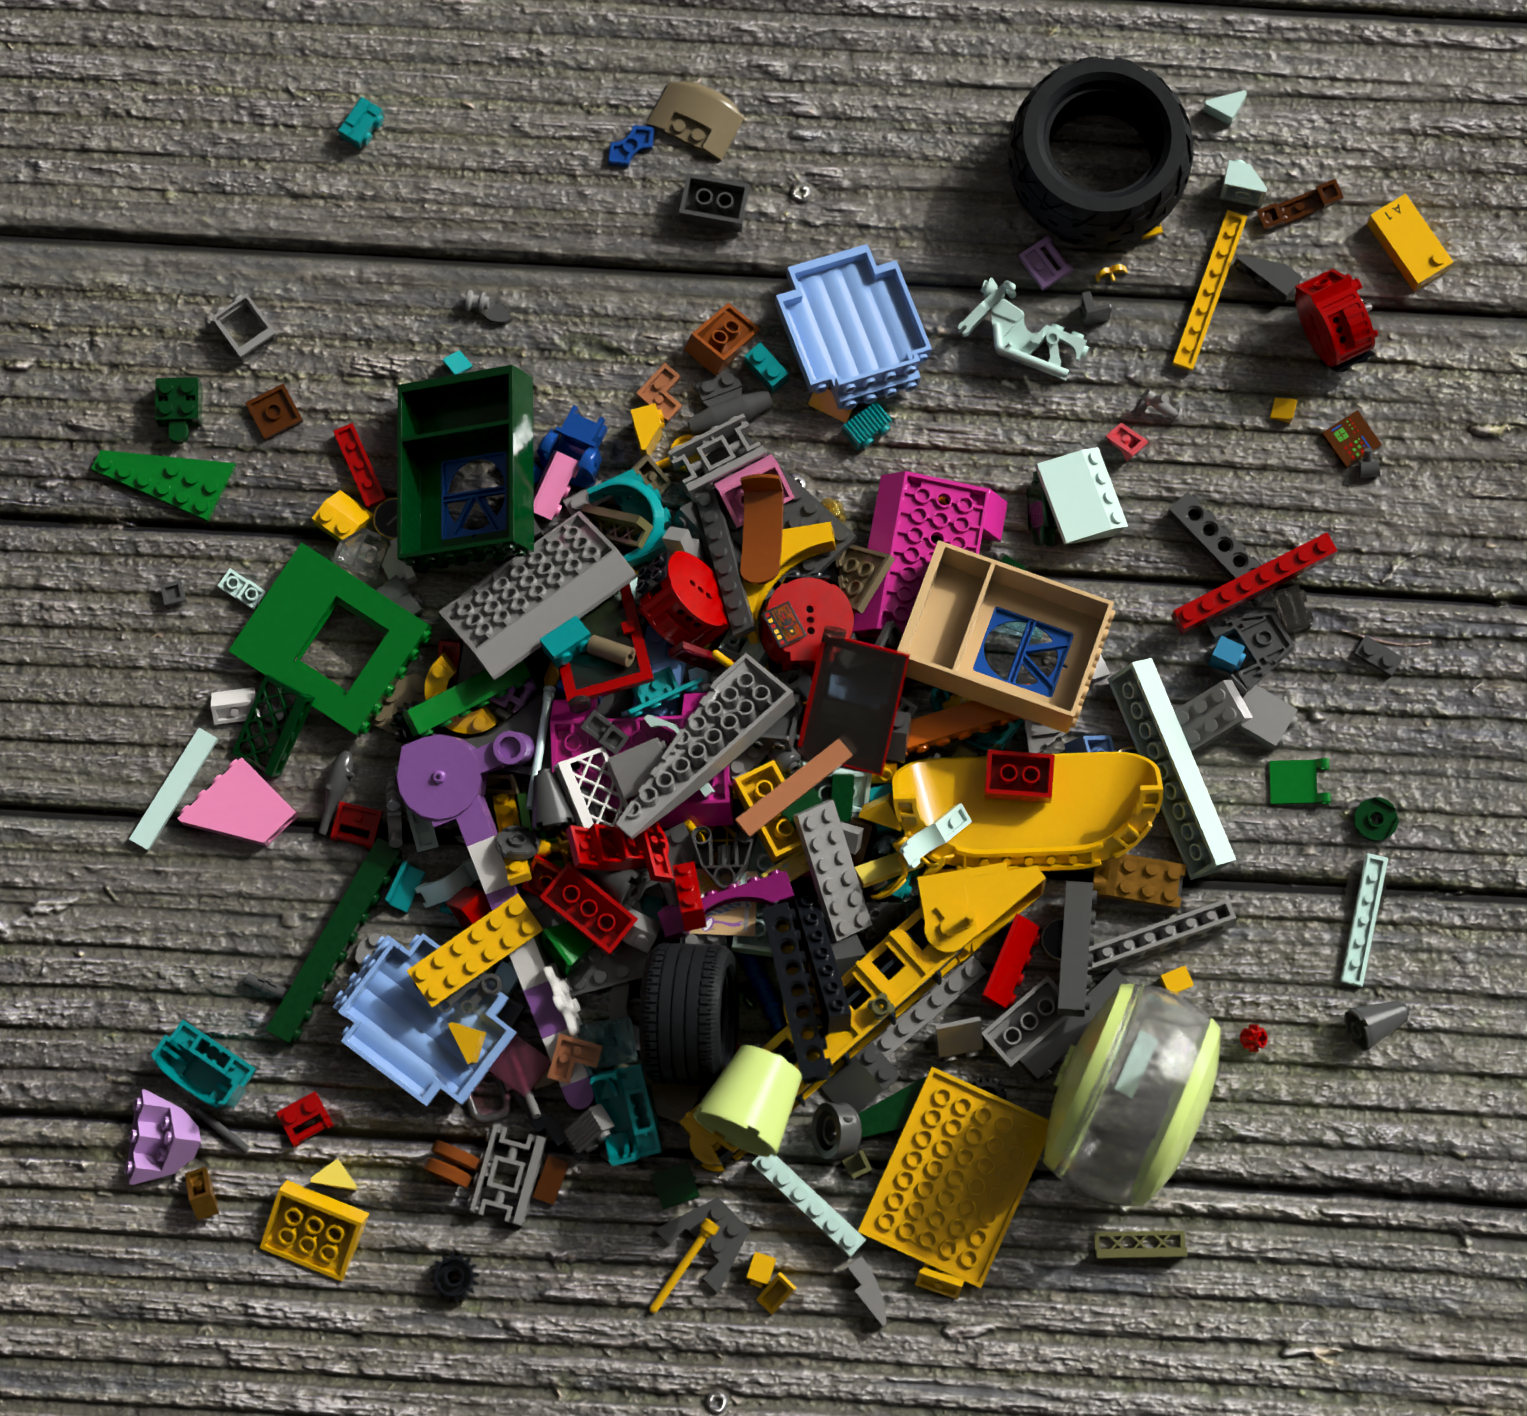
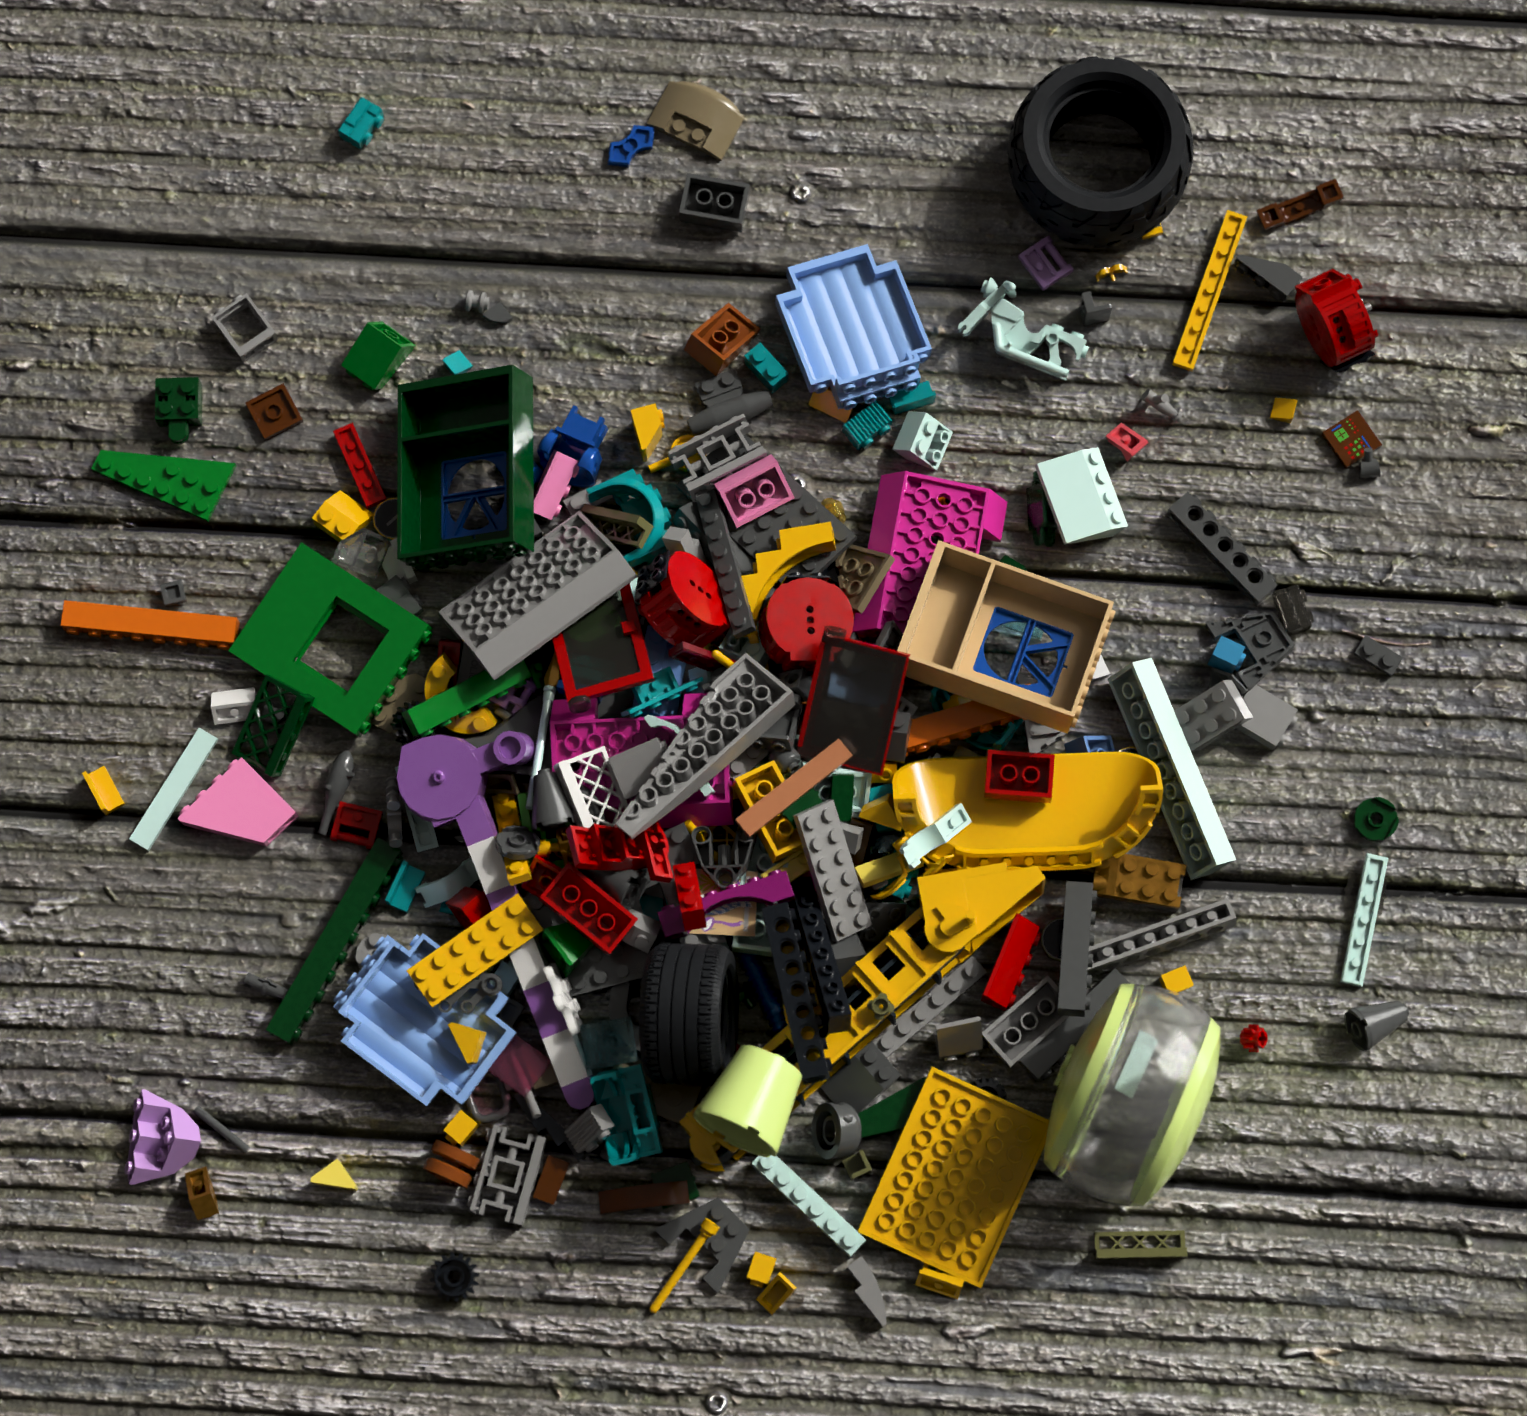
(104, 790): none -> yellow panel
(149, 624): none -> orange brick
(205, 1071): teal piece -> none
(241, 589): light aqua slope -> none
(302, 1112): red plate -> none
(313, 1230): yellow slope -> none
(377, 354): none -> green slope
(460, 1128): none -> yellow brick
(566, 641): teal brick -> none
(568, 1052): nougat plate -> none
(605, 731): dark grey slope -> none
(611, 650): dark tan piece -> none
(643, 1197): none -> reddish brown slope
(652, 474): dark tan slope -> none
(657, 390): nougat plate -> none
(762, 528): dark orange piece -> none
(784, 624): piece -> none
(907, 401): none -> teal panel
(922, 439): none -> light aqua slope
(1225, 107): light aqua slope -> none
(1242, 184): light aqua slope -> none
(1254, 583): red brick -> none
(1297, 781): green flag -> none
(1409, 242): yellow brick -> none

